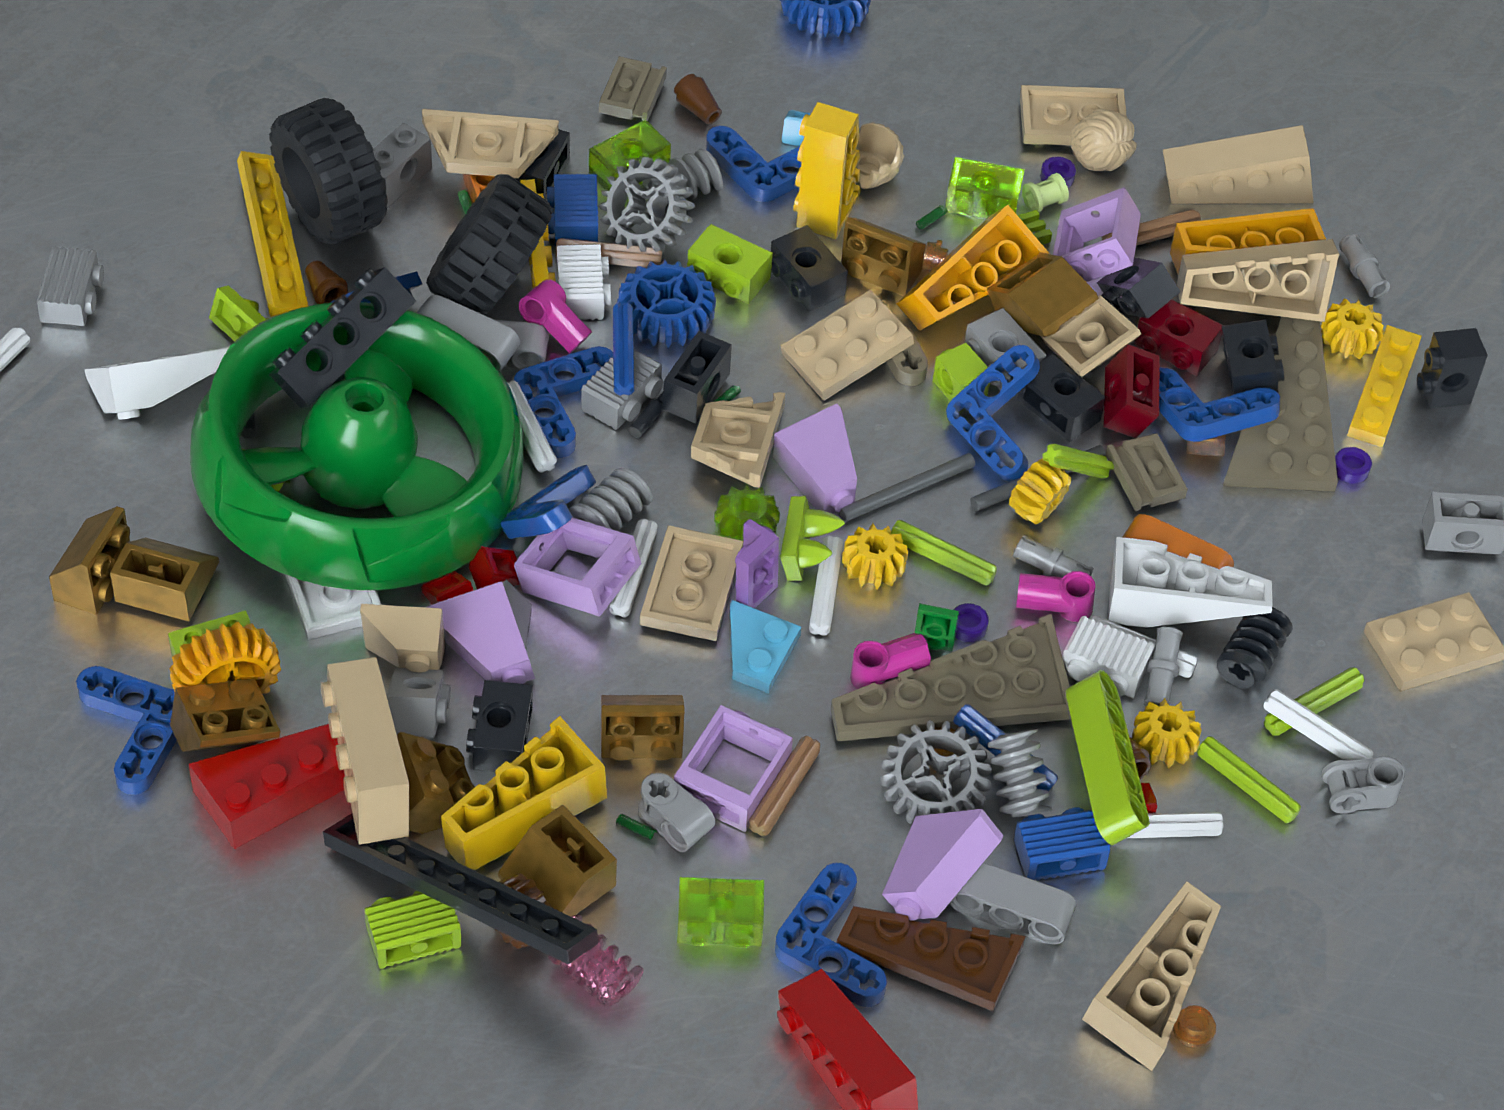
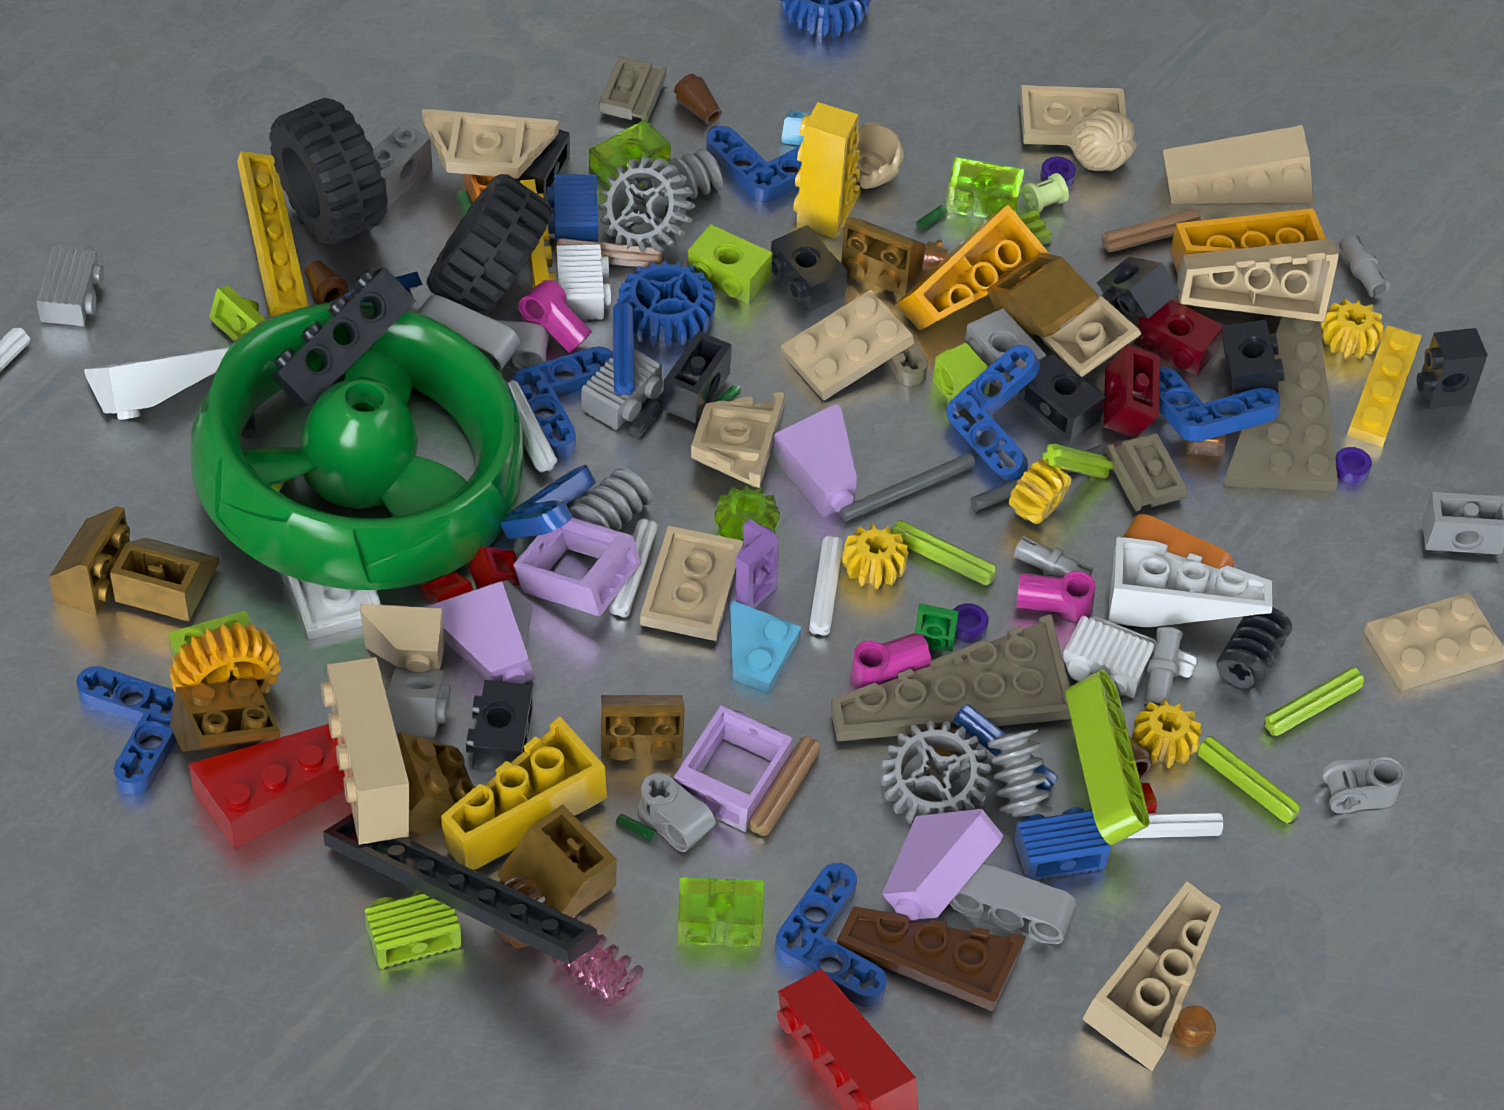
(801, 525): lime tile -> none
(1080, 225): lavender window -> none
(1315, 727): white axle -> none

